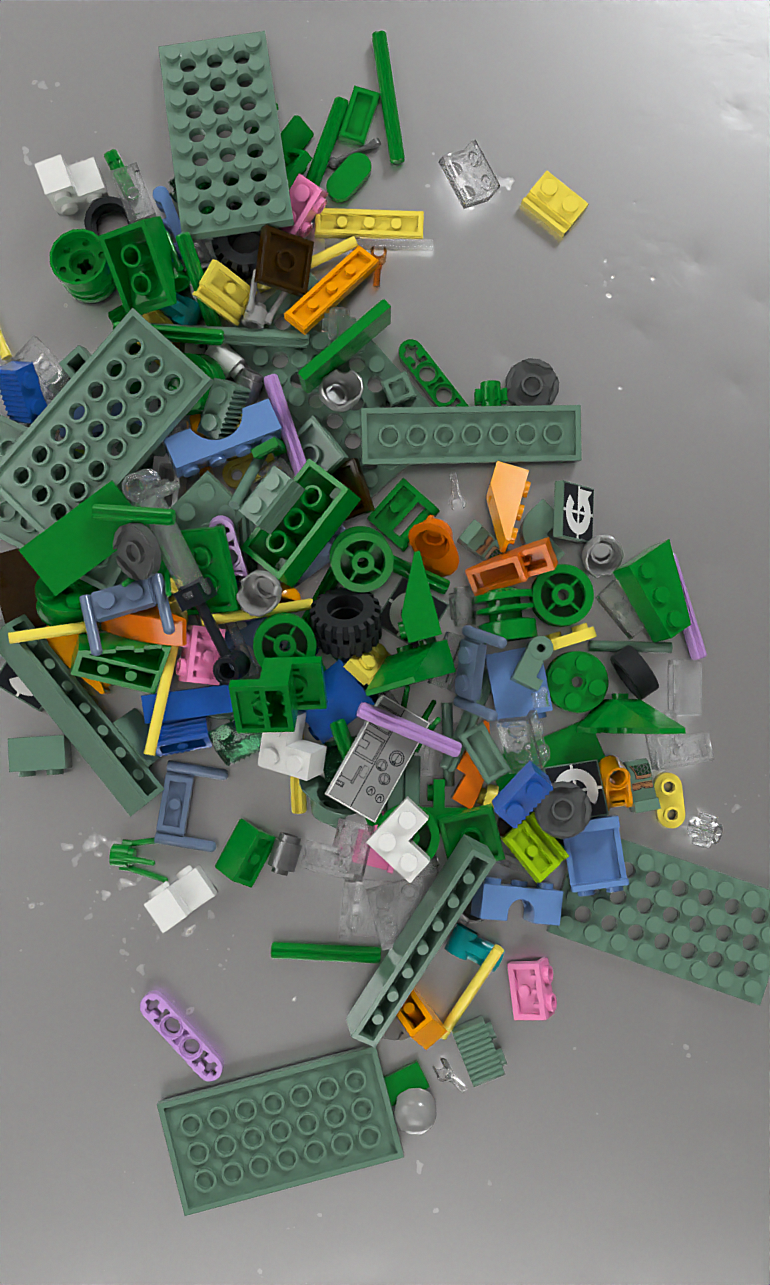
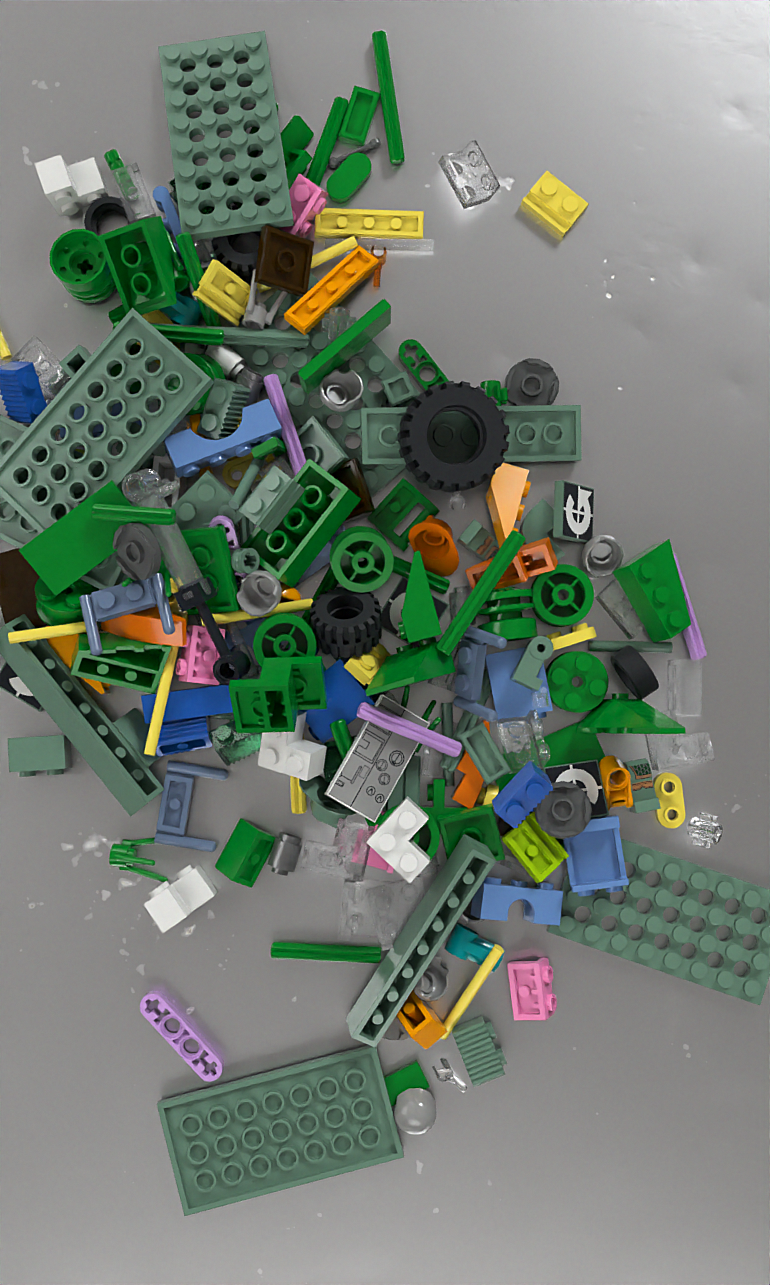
(238, 558): none -> sand green bush
(433, 981): none -> light grey hair
(480, 592): none -> green axle
(489, 427): none -> black tyre

